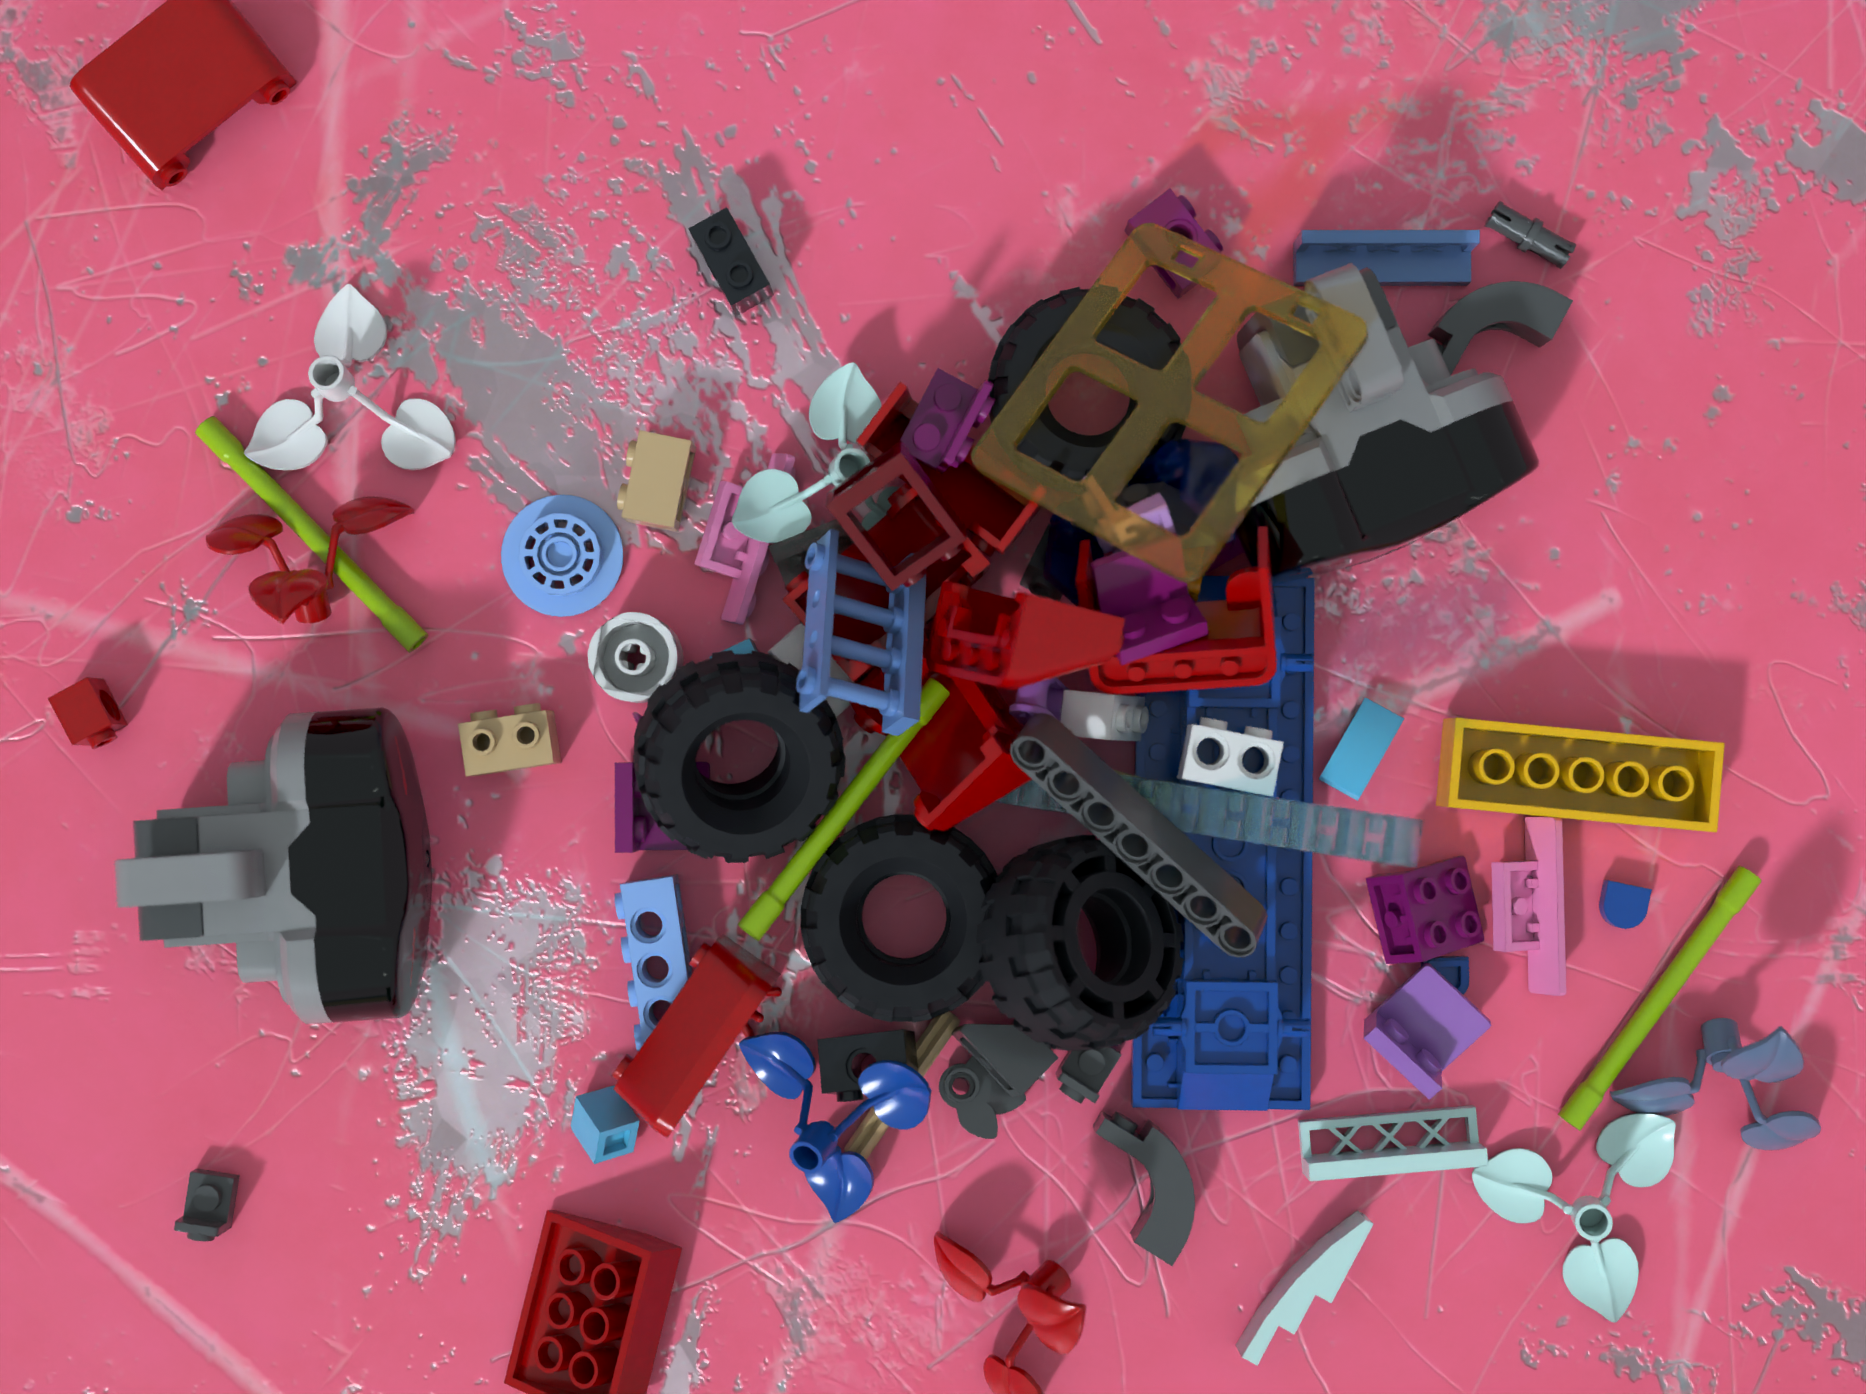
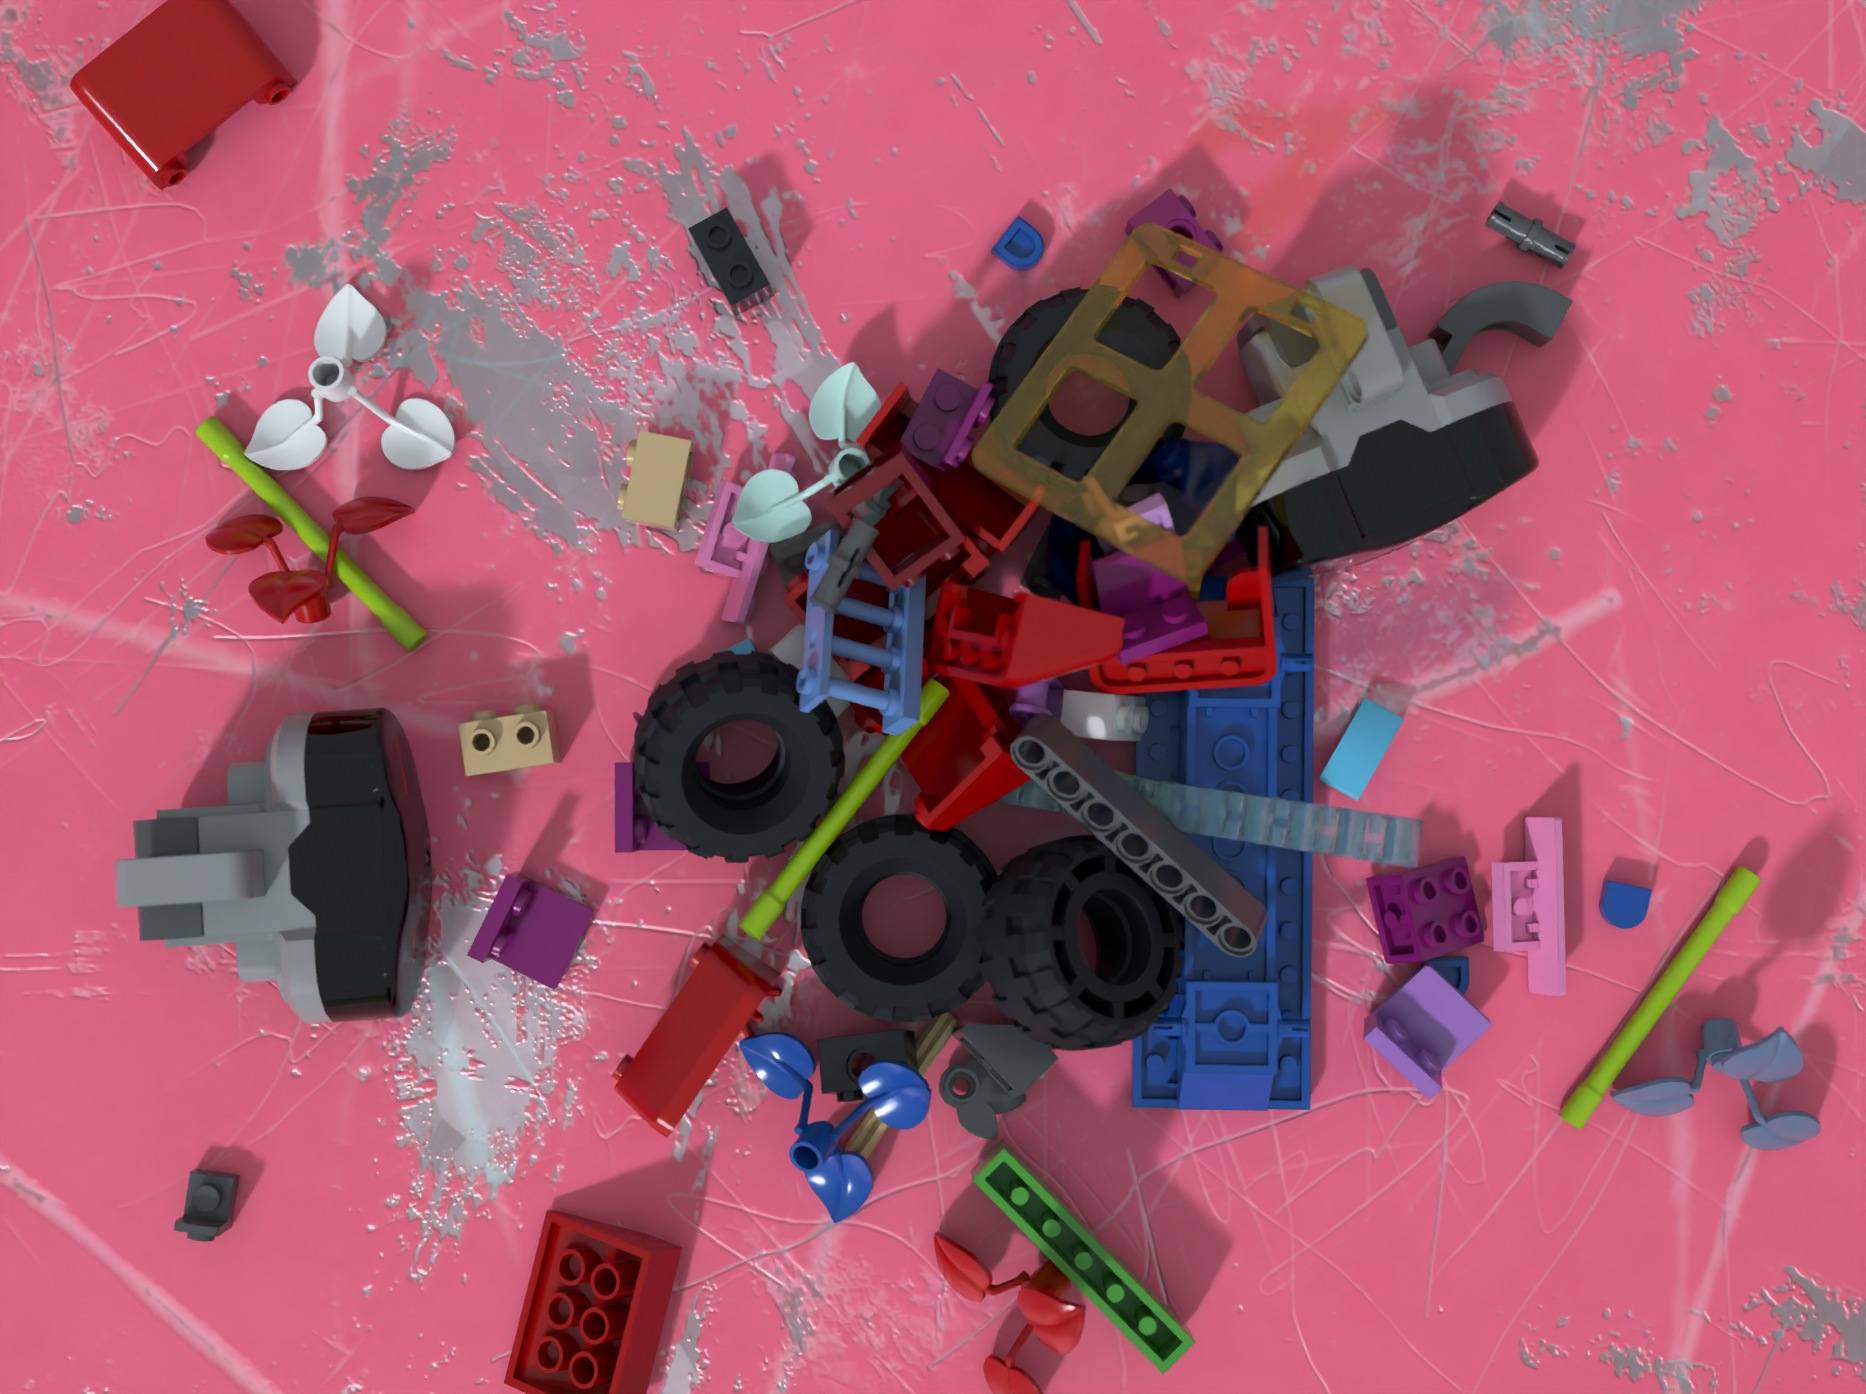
(88, 712): red brick -> none
(531, 930): none -> magenta bracket
(561, 555): light blue wheel -> none
(604, 1124): medium azure panel -> none
(622, 636): white brick -> none
(664, 898): light blue brick -> none
(844, 566): none -> dark grey pin
(1020, 246): none -> blue tile
(1082, 1256): none -> bright green brick
(1086, 1071): dark grey bracket -> none
(1171, 1203): dark grey arch -> none
(1228, 768): white brick -> none
(1315, 1273): light aqua slope -> none
(1391, 1160): light aqua fence -> none
(1392, 255): medium blue fence -> none
(1580, 774): yellow brick -> none
(1599, 1273): light aqua plant -> none

